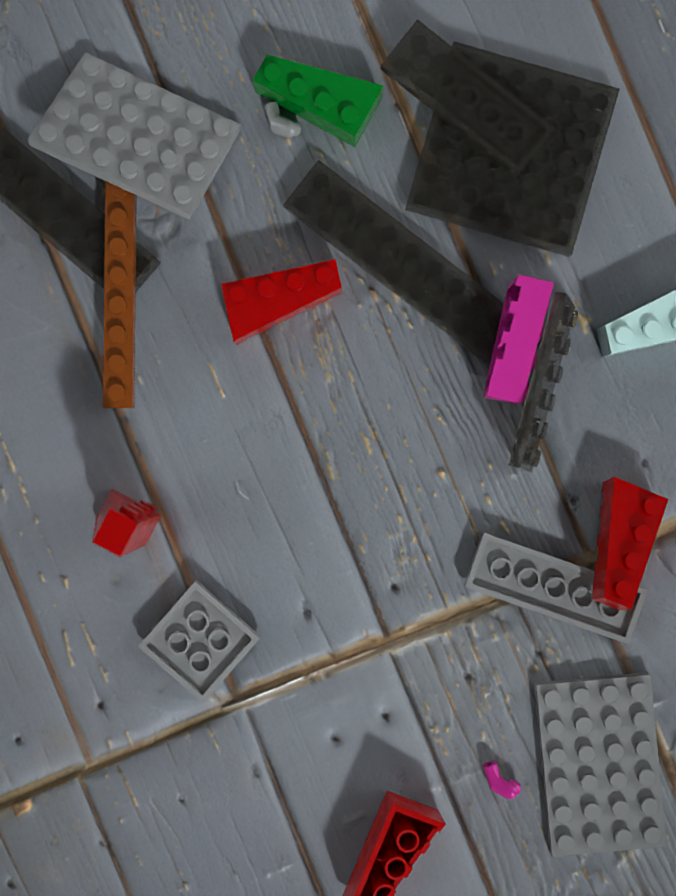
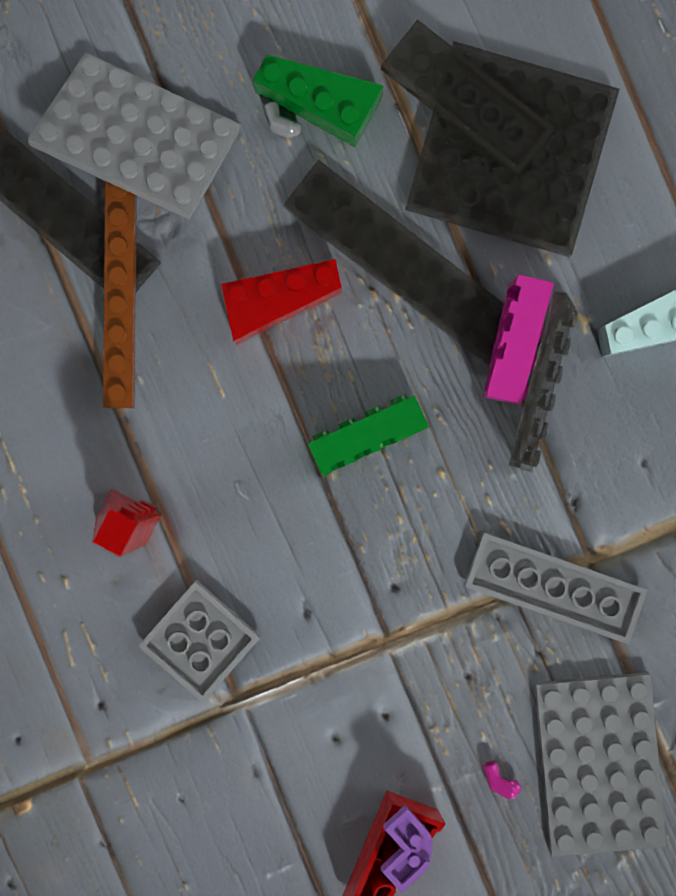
(368, 434): none -> green wedge
(415, 850): none -> medium lavender plate
(625, 541): red wedge -> none

